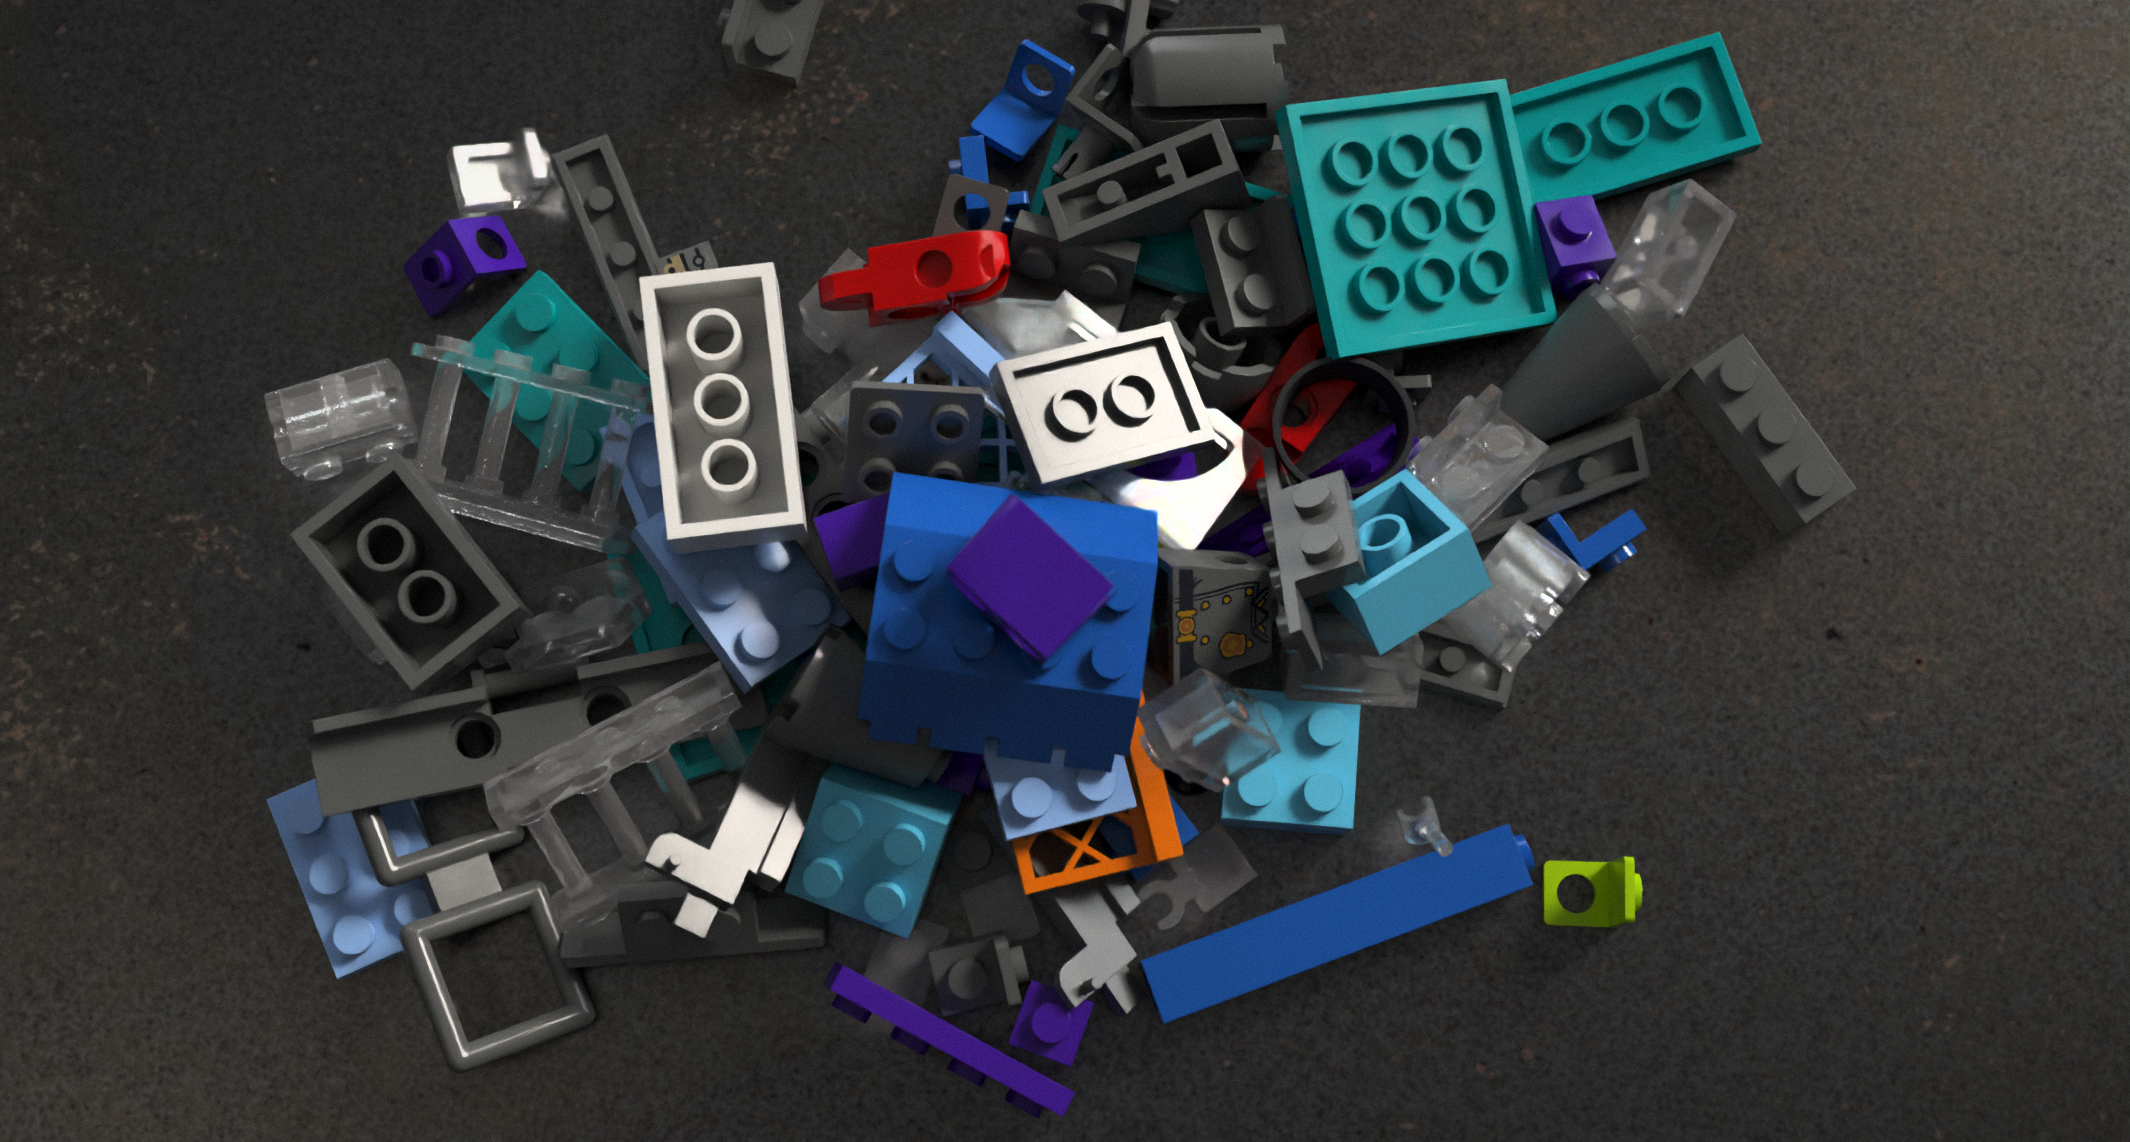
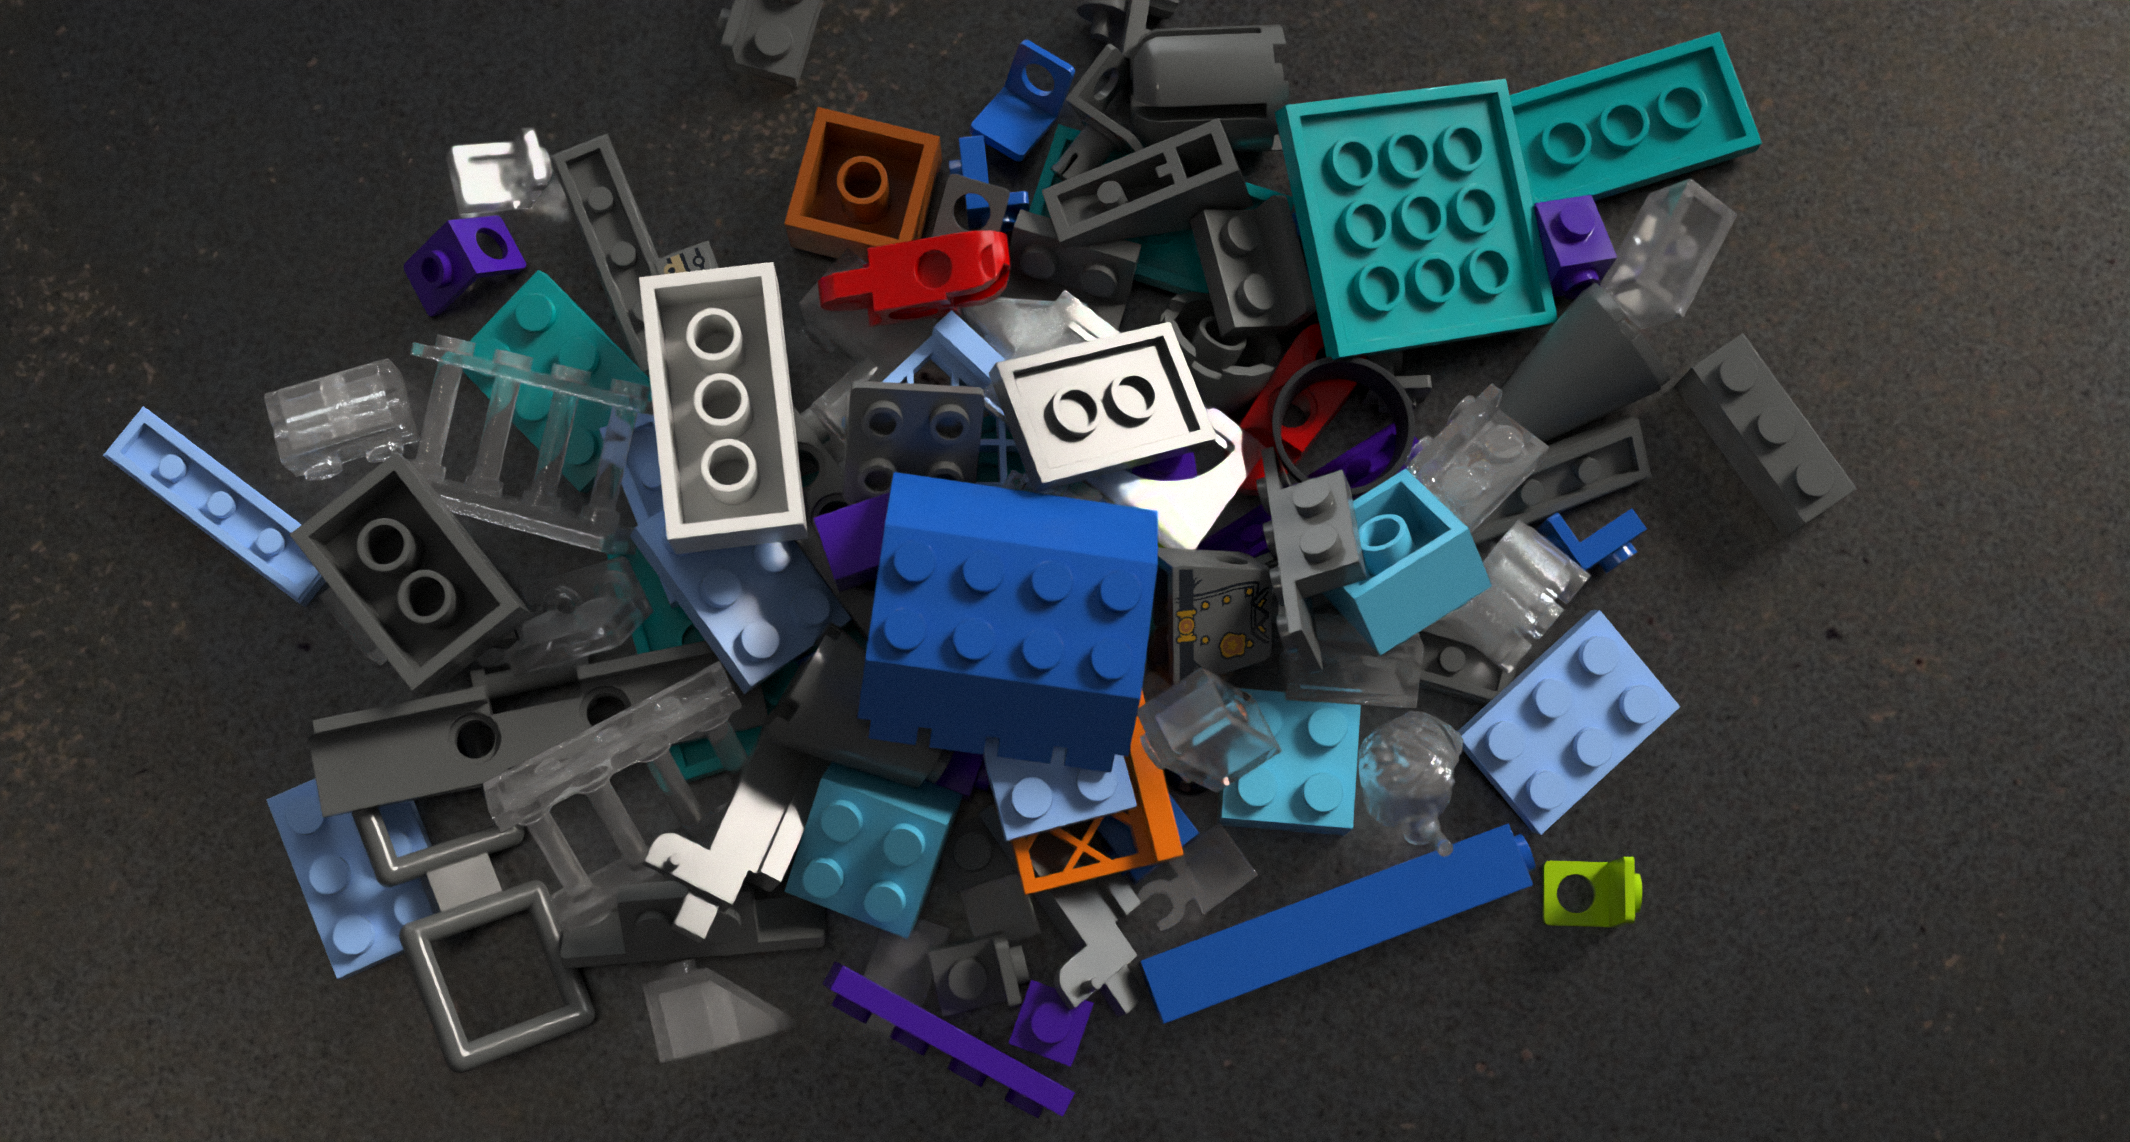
(216, 502): none -> light blue tile
(706, 1012): none -> clear slope
(861, 185): none -> dark orange brick
(1028, 580): dark purple piece -> none
(1408, 767): none -> clear hair
(1566, 721): none -> light blue plate

